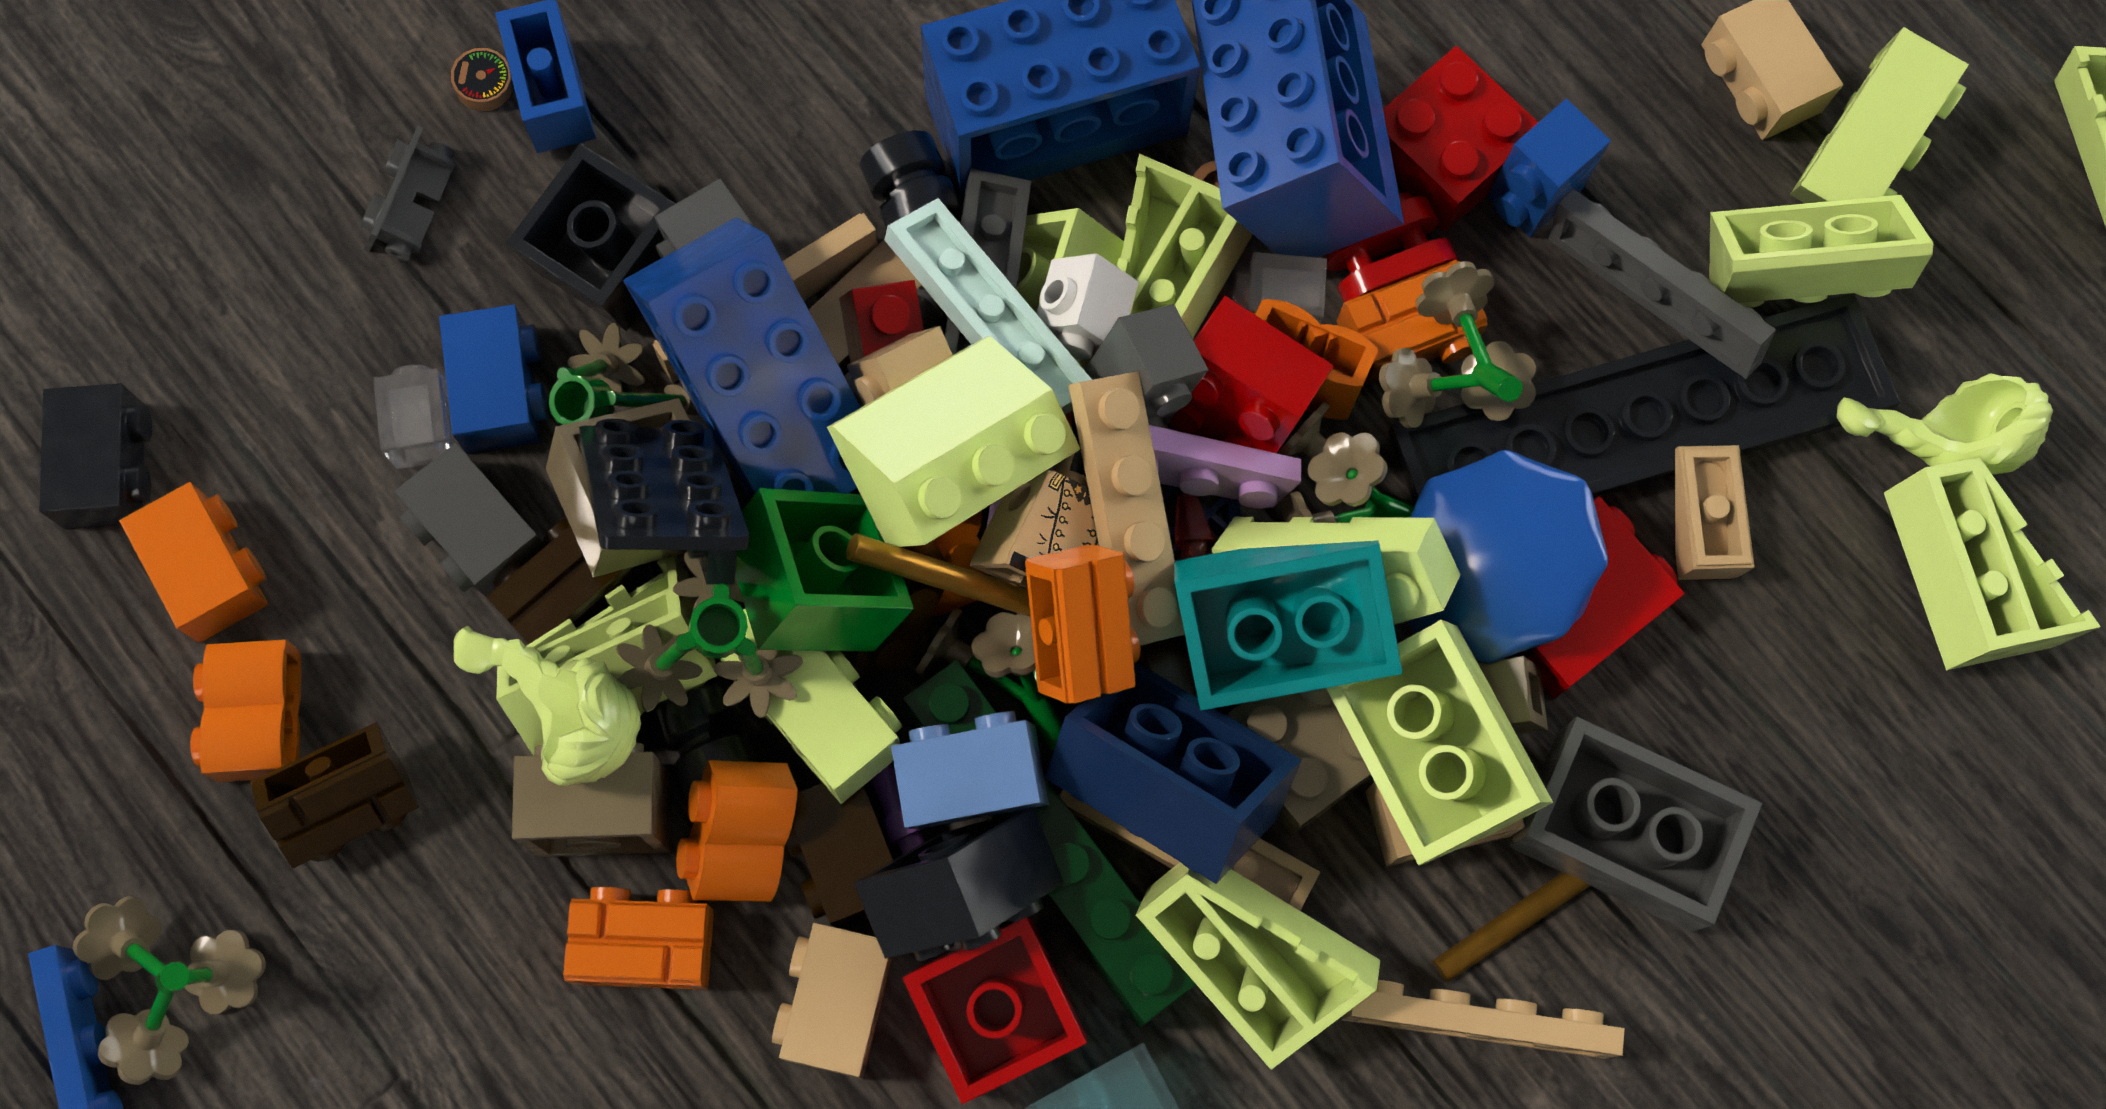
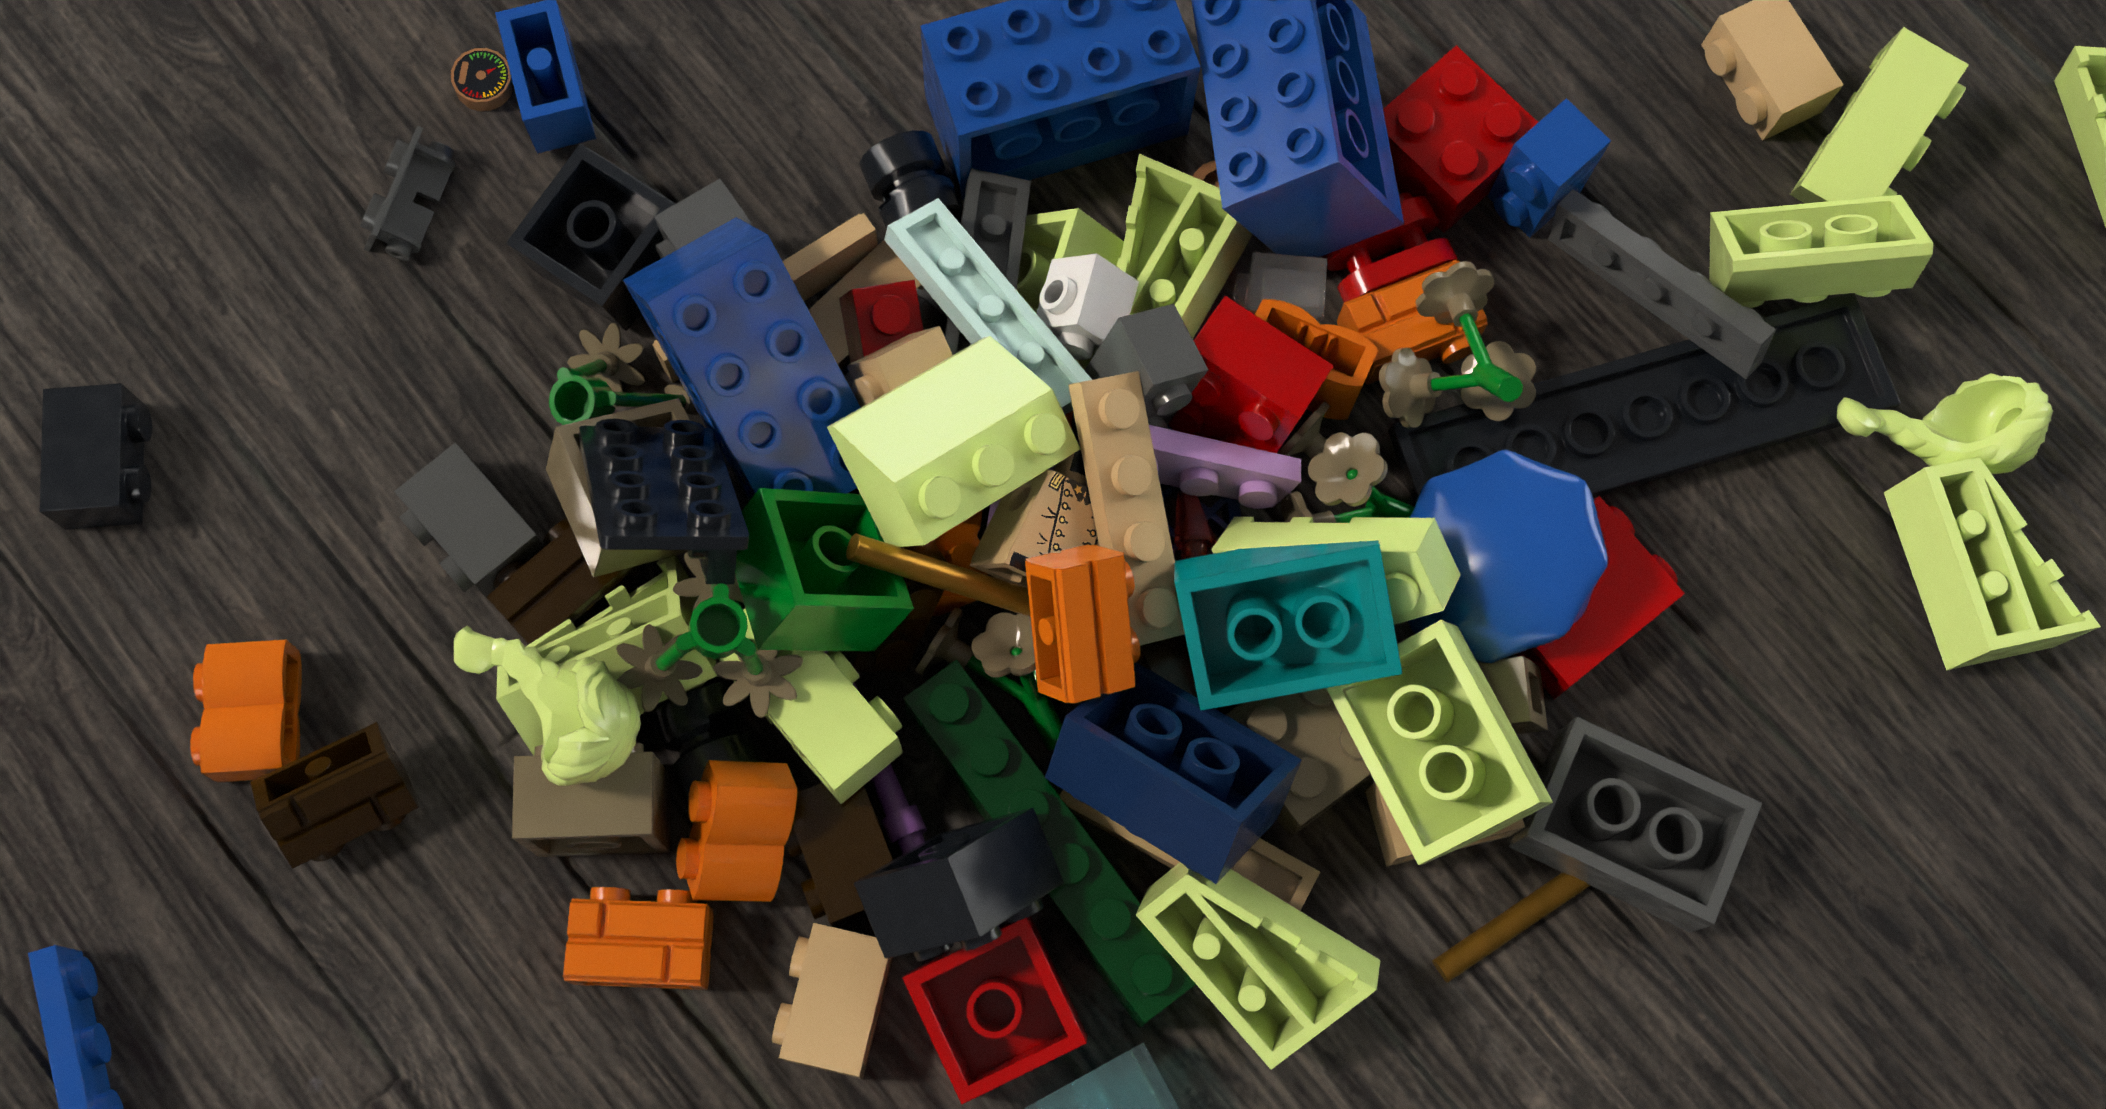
(195, 561): orange brick -> none
(220, 974): dark tan plant -> none
(413, 415): clear brick -> none
(492, 379): blue brick -> none
(969, 772): medium blue brick -> none
(1510, 1023): tan plate -> none
(1711, 514): tan slope -> none

